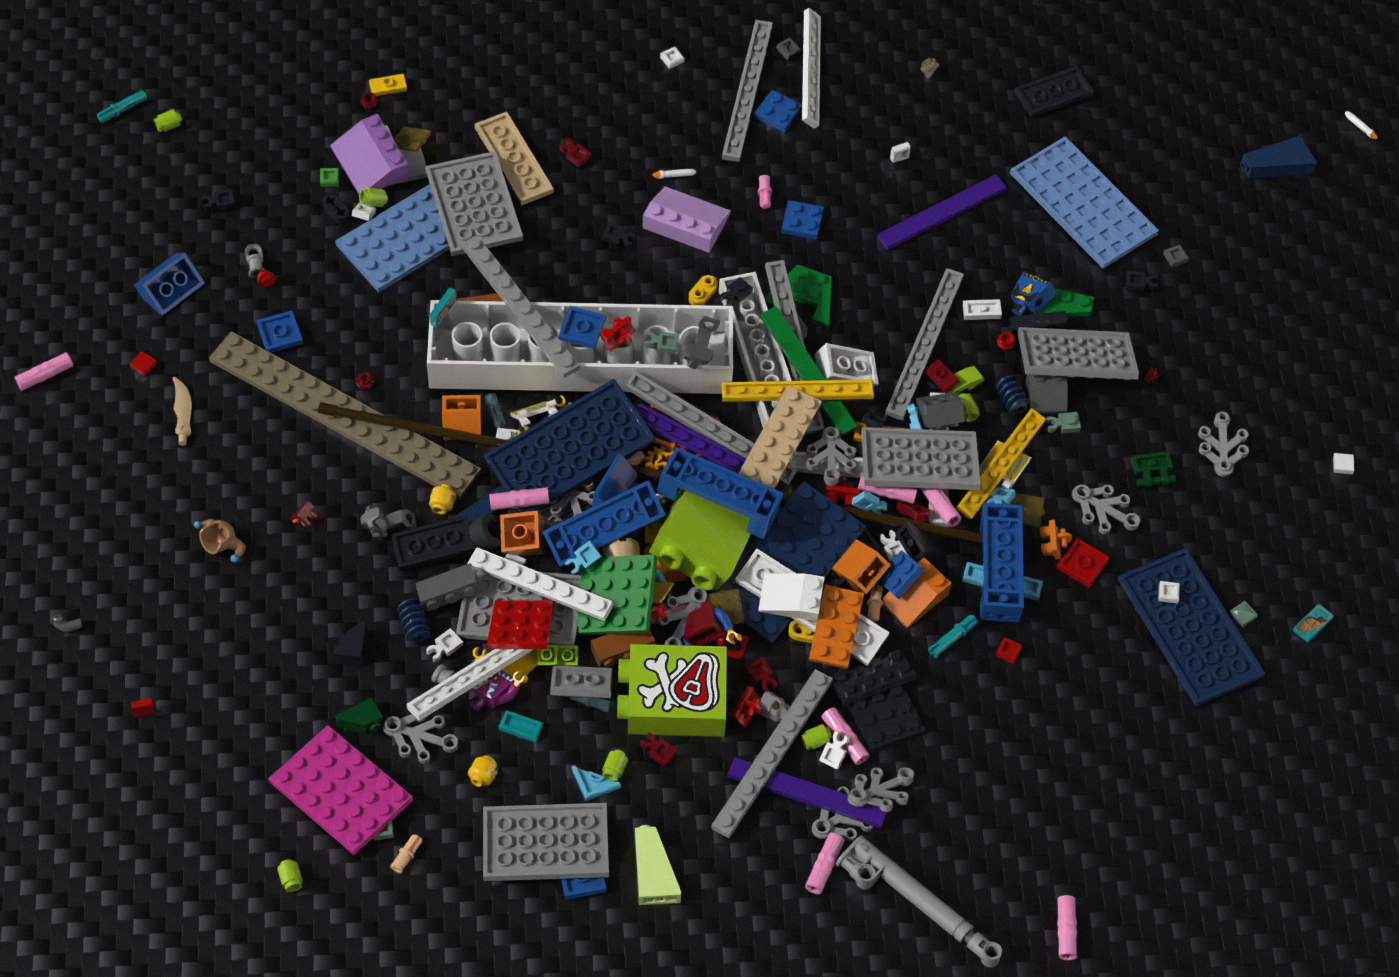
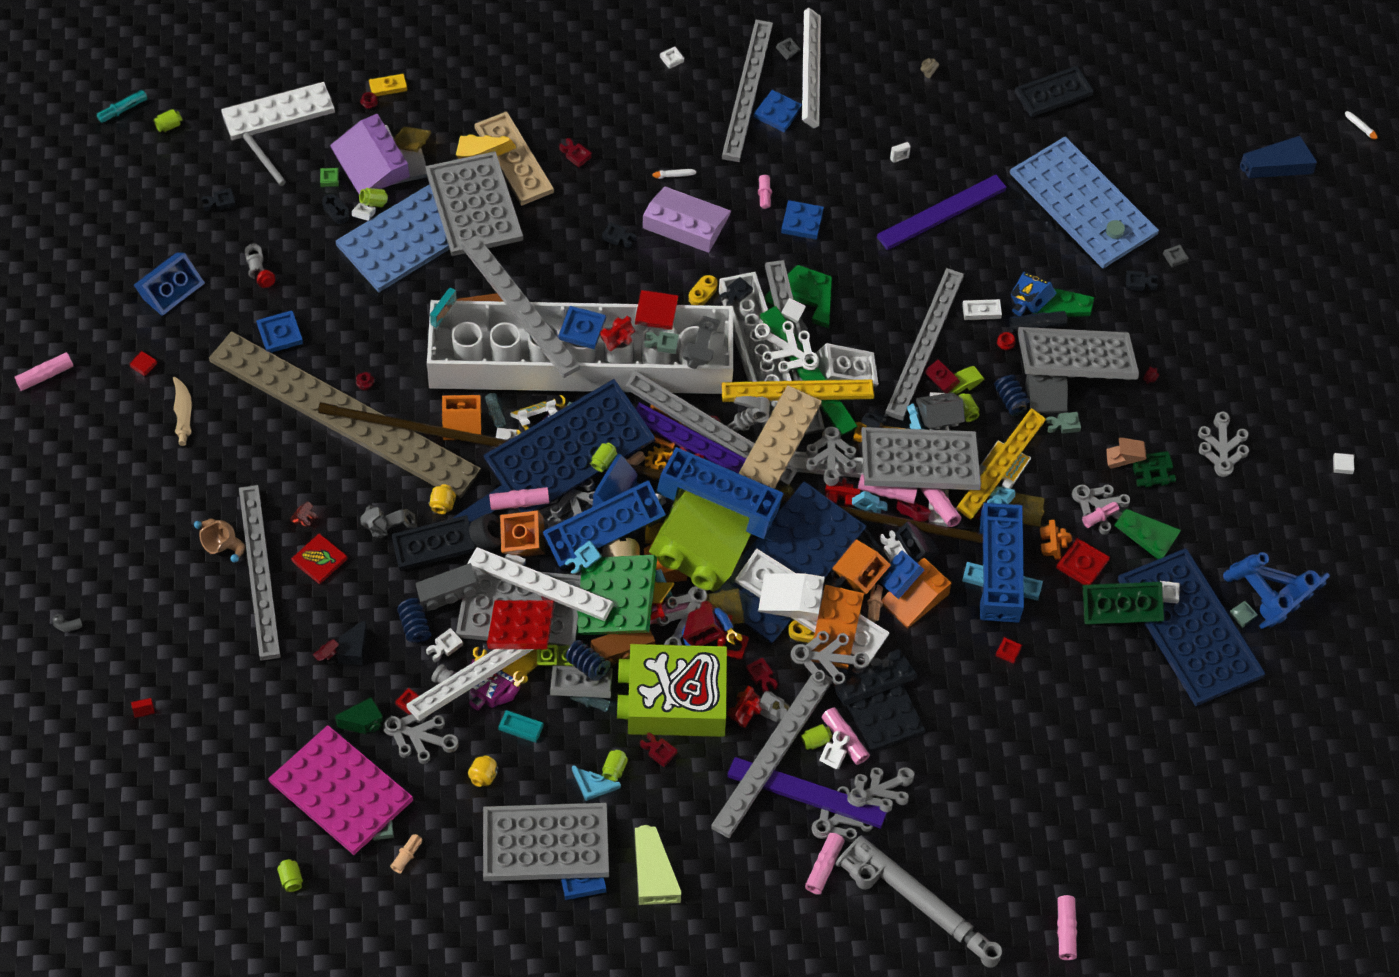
(259, 573): none -> light grey plate
(278, 110): none -> white plate
(281, 181): none -> light grey bar
(319, 558): none -> red tile
(326, 651): none -> dark red plate
(405, 698): none -> red tile
(473, 145): none -> yellow slope
(587, 660): none -> dark blue piece
(603, 457): none -> lime brick
(656, 310): none -> red tile
(757, 411): none -> light grey piece
(789, 348): none -> white plant
(793, 310): none -> white tile
(826, 657): none -> light grey plant
(952, 636): teal axle -> none
(1100, 514): none -> bright pink axle
(1115, 229): none -> sand green tile
(1123, 603): none -> dark green slope
(1126, 453): none -> nougat slope
(1147, 532): none -> green wing
(1275, 605): none -> blue plate
(1313, 623): tile -> none

